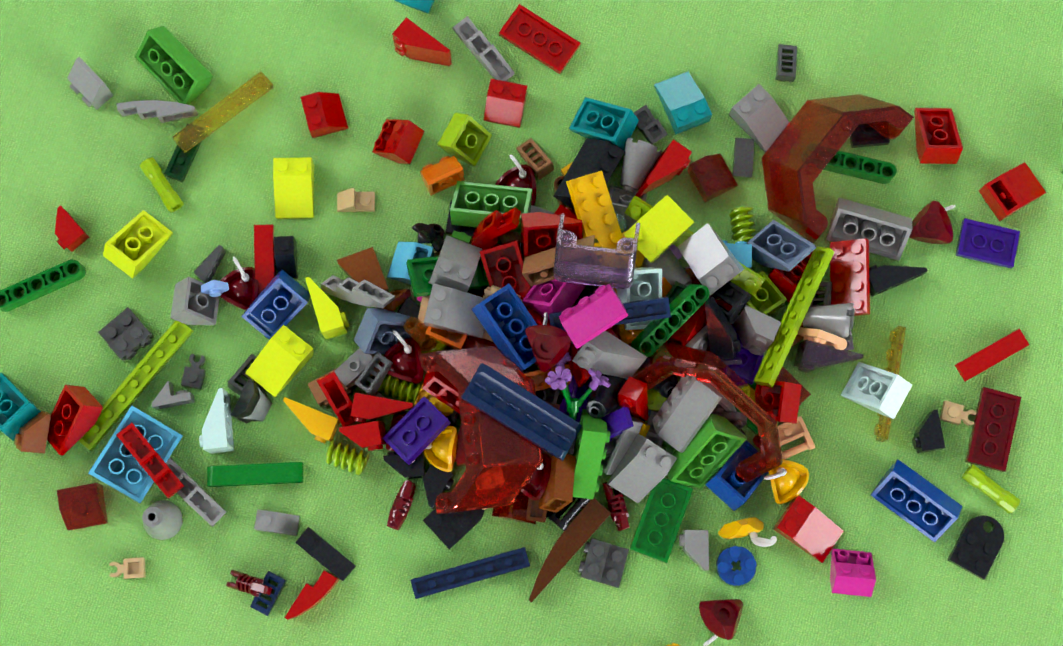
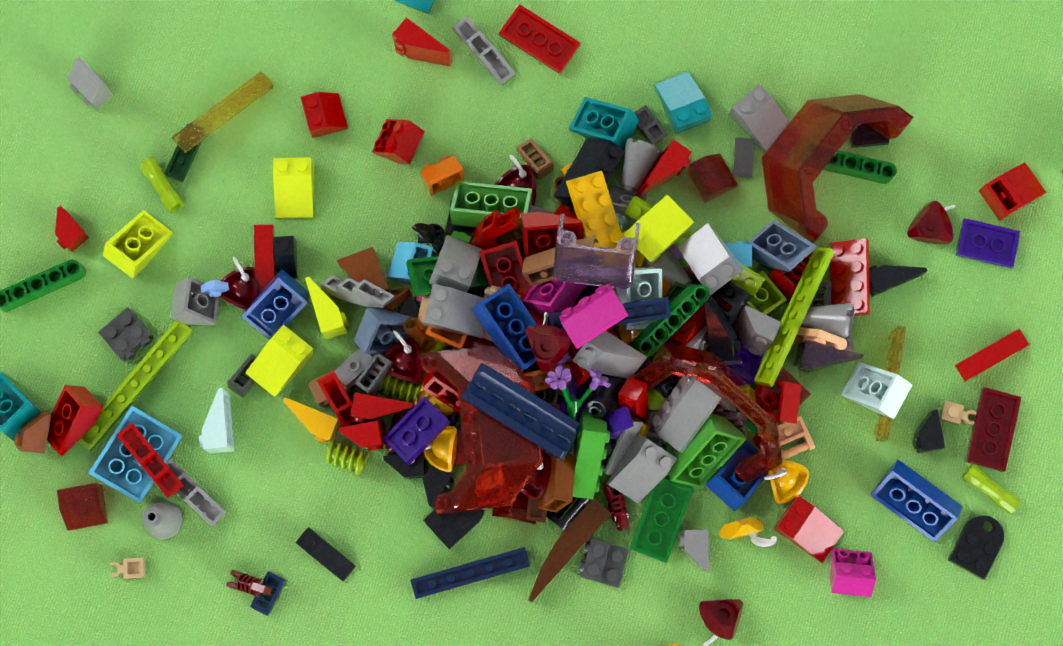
(164, 110): light grey slope -> none
(167, 398): light grey slope -> none
(173, 65): bright green slope -> none
(193, 375): dark grey plate -> none
(209, 266): dark grey slope -> none
(252, 404): pearl dark grey slope -> none
(255, 474): green beam -> none
(276, 522): light grey slope -> none
(312, 595): red slope -> none
(355, 201): tan slope -> none
(401, 505): dark red hinge -> none
(464, 139): lime slope -> none
(505, 103): slope -> none
(741, 224): lime piece -> none
(747, 565): blue plate -> none
(781, 75): dark grey slope -> none
(883, 229): light grey slope -> none
(937, 136): red slope -> none

